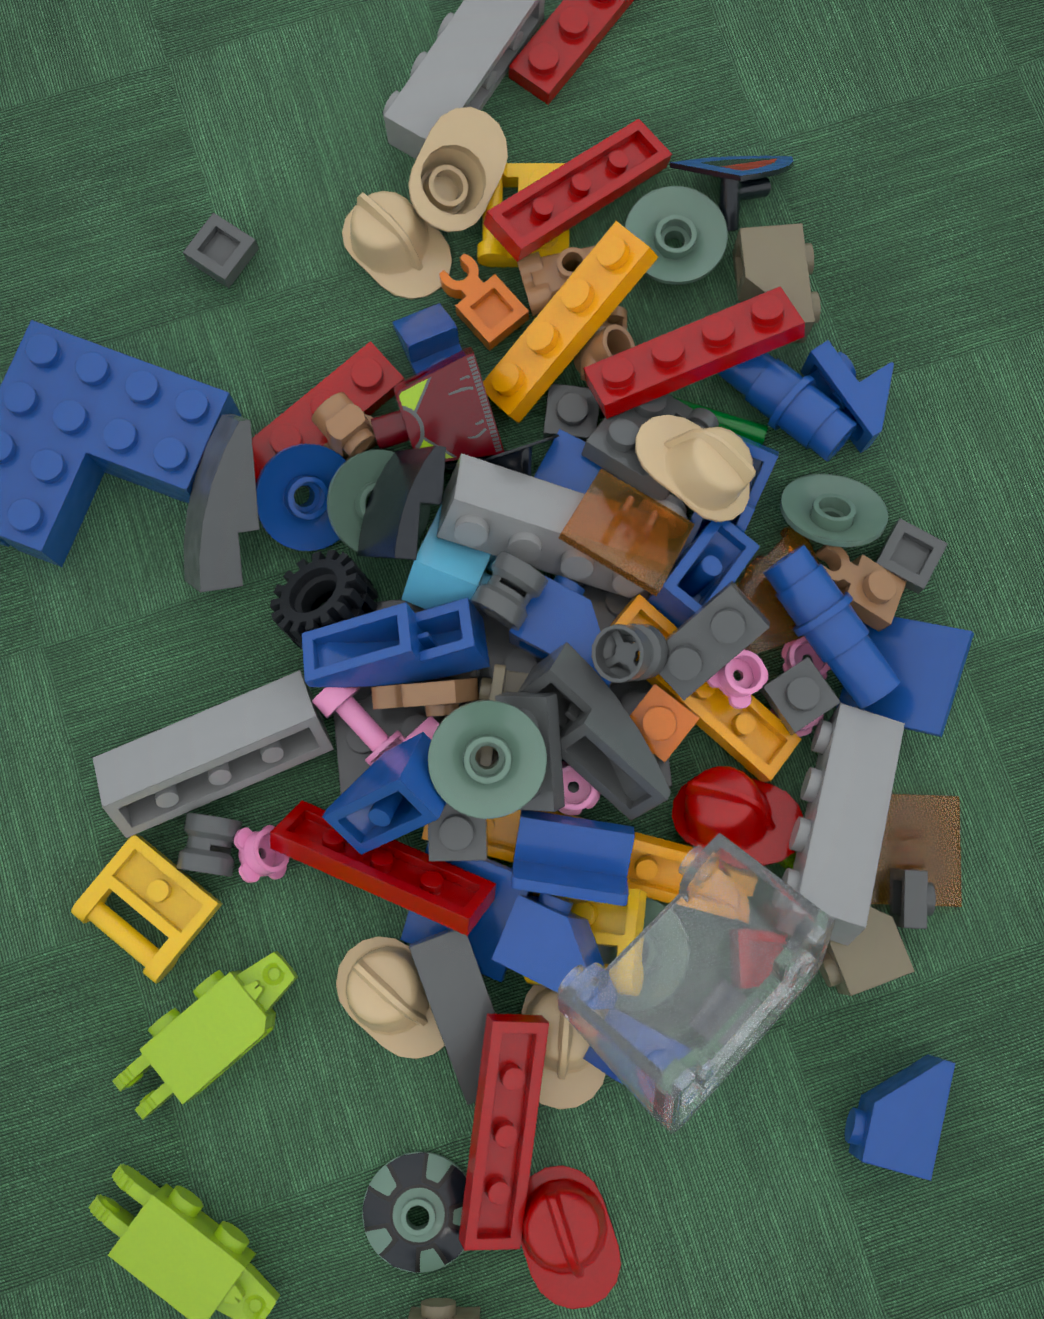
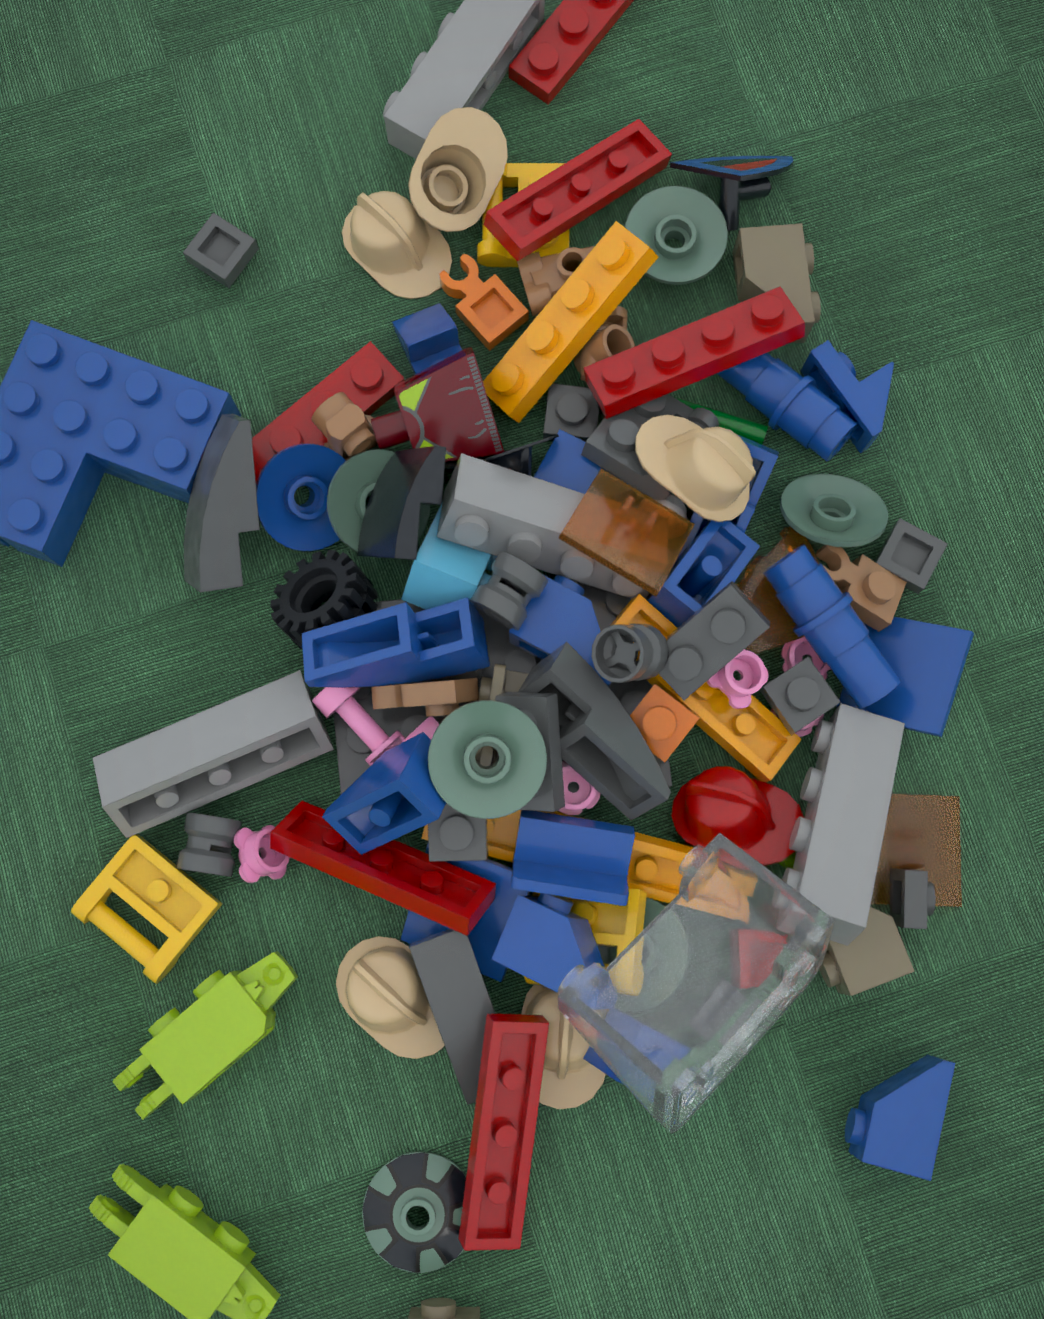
(569, 1238): red piece -> none

